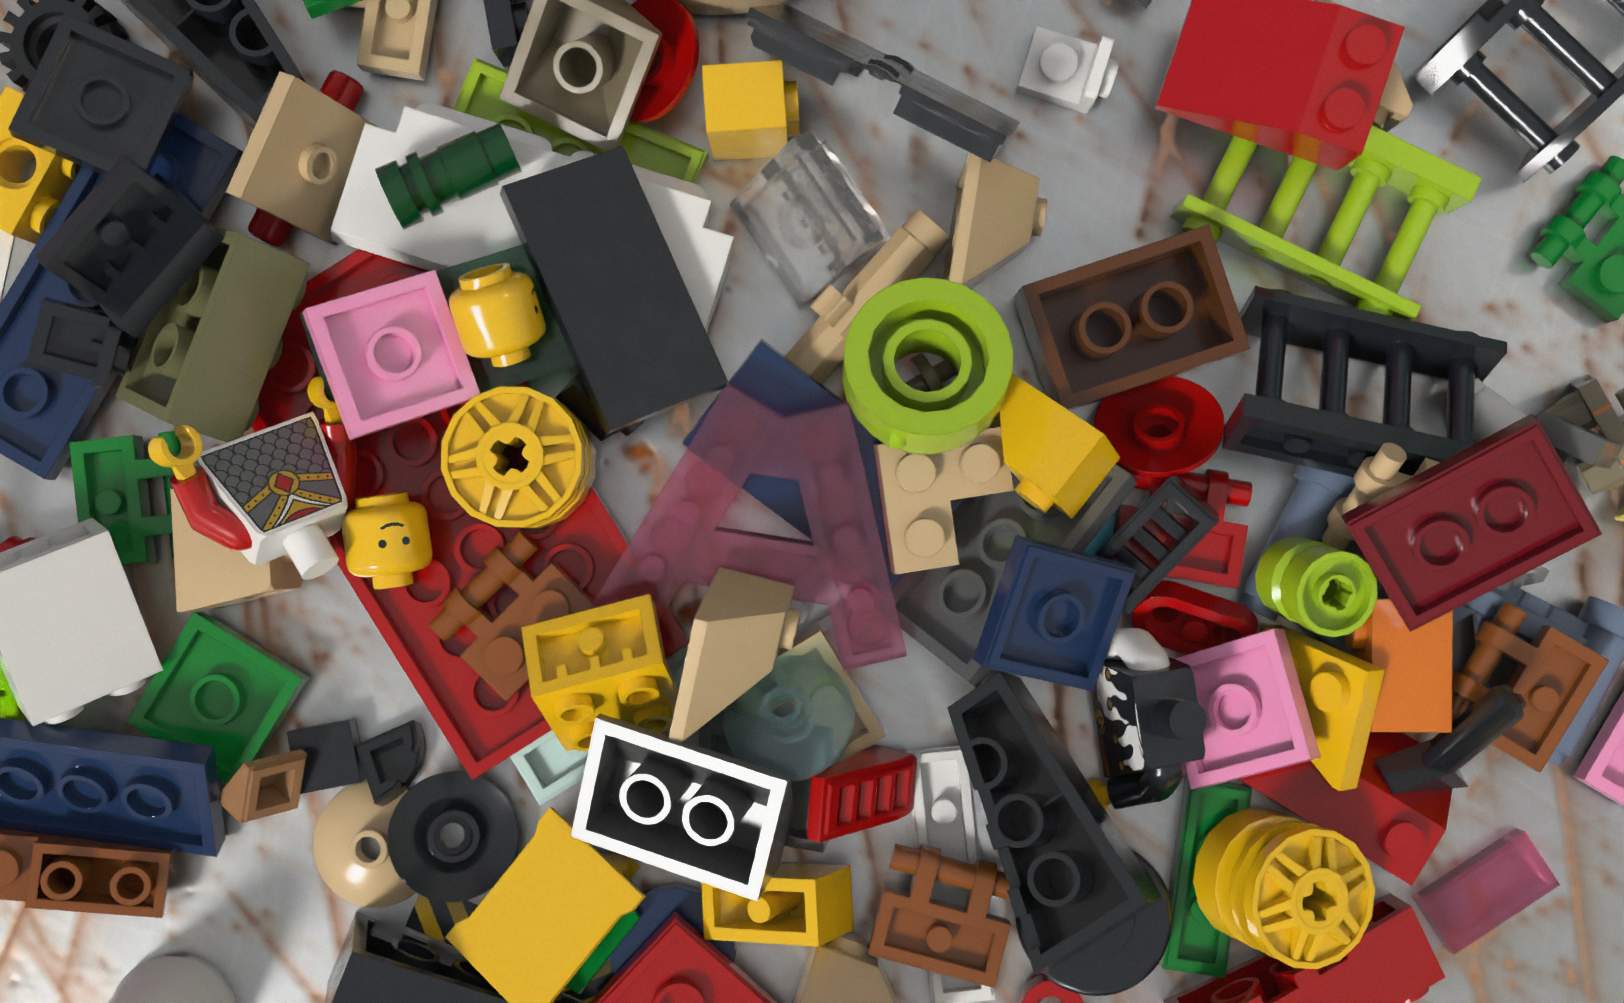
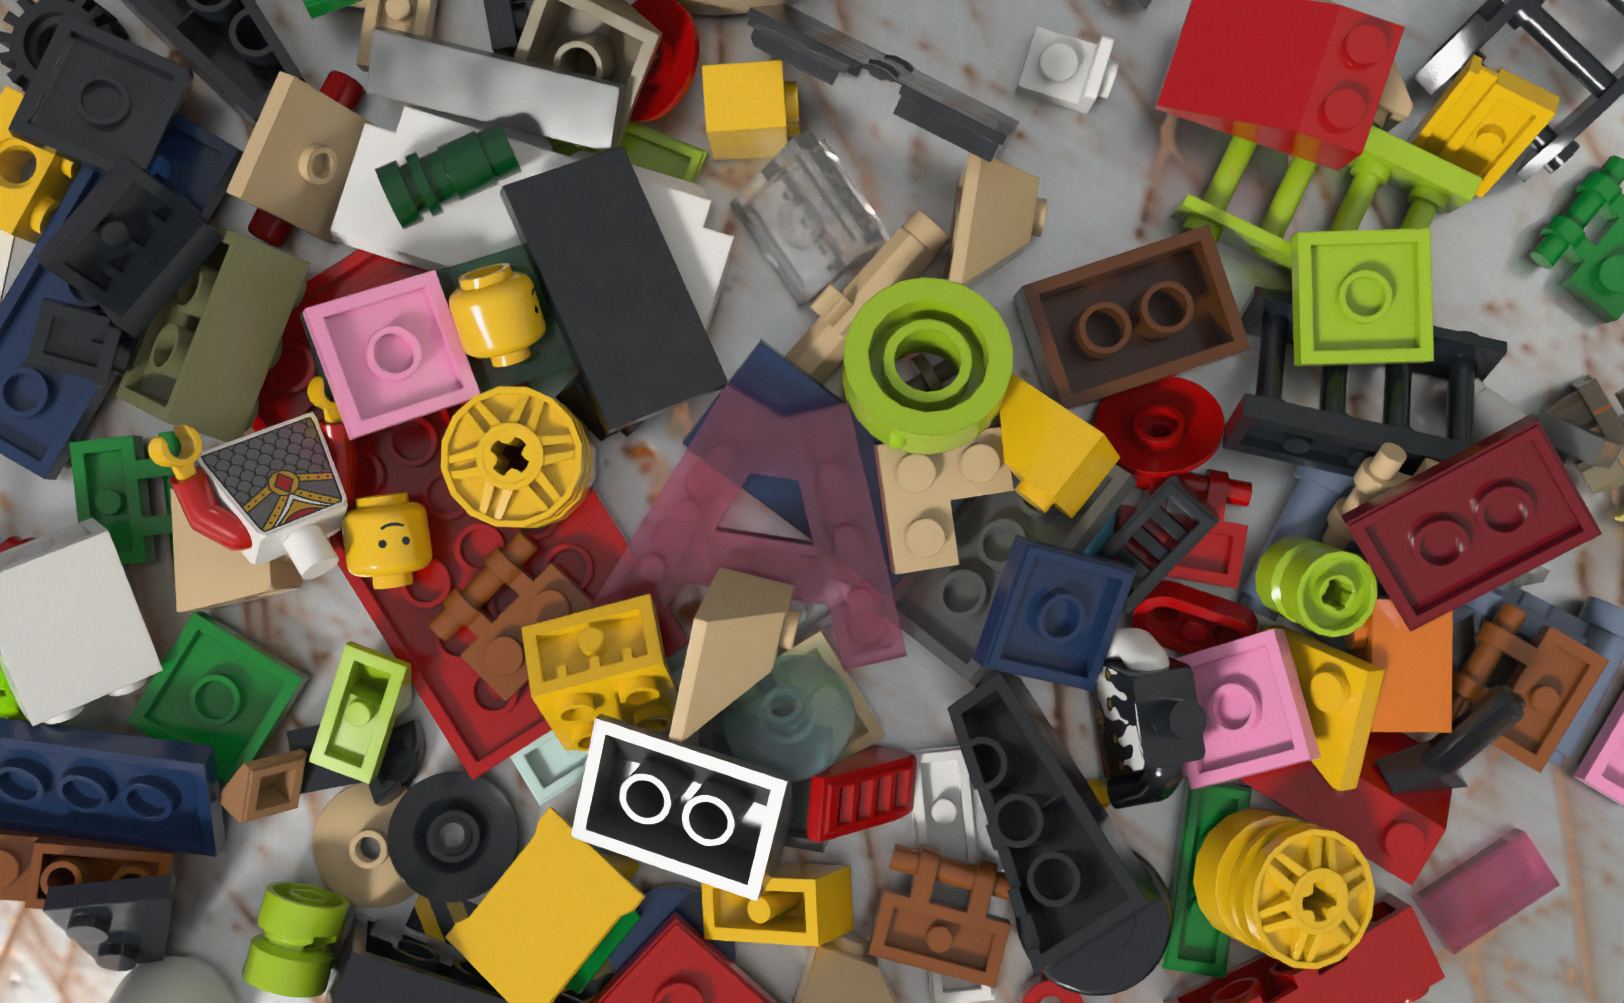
(115, 919): none -> black wing
(293, 949): none -> lime wheel
(361, 712): none -> lime slope
(495, 88): none -> tile
(1362, 297): none -> lime plate
(1485, 121): none -> yellow plate

